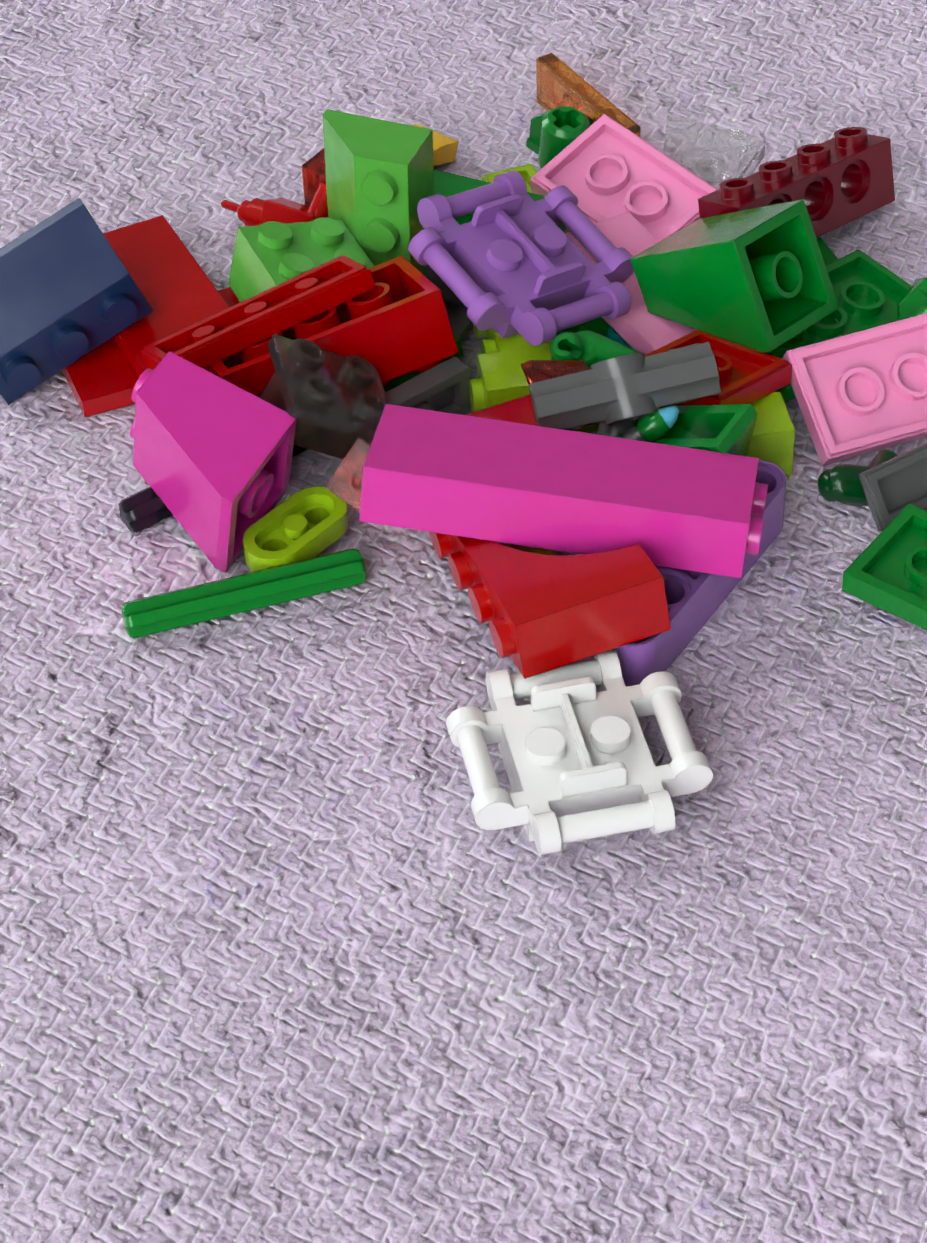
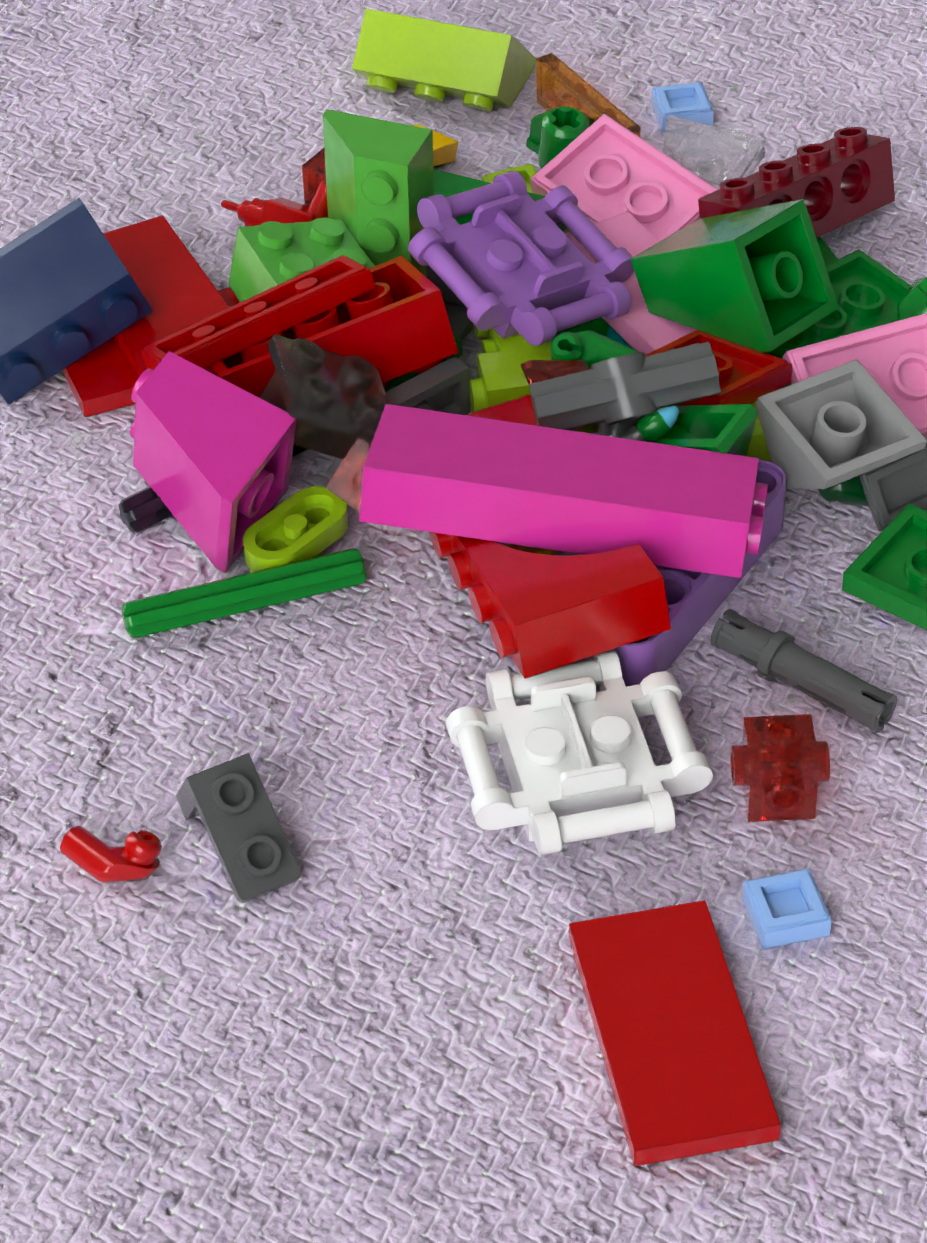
(111, 864): none -> red arm
(241, 827): none -> dark grey bracket
(441, 60): none -> lime slope
(672, 1033): none -> red tile
(682, 101): none -> light blue tile
(779, 767): none -> clear red brick
(781, 659): none -> dark grey pin
(786, 908): none -> light blue tile
(834, 427): none -> light grey slope

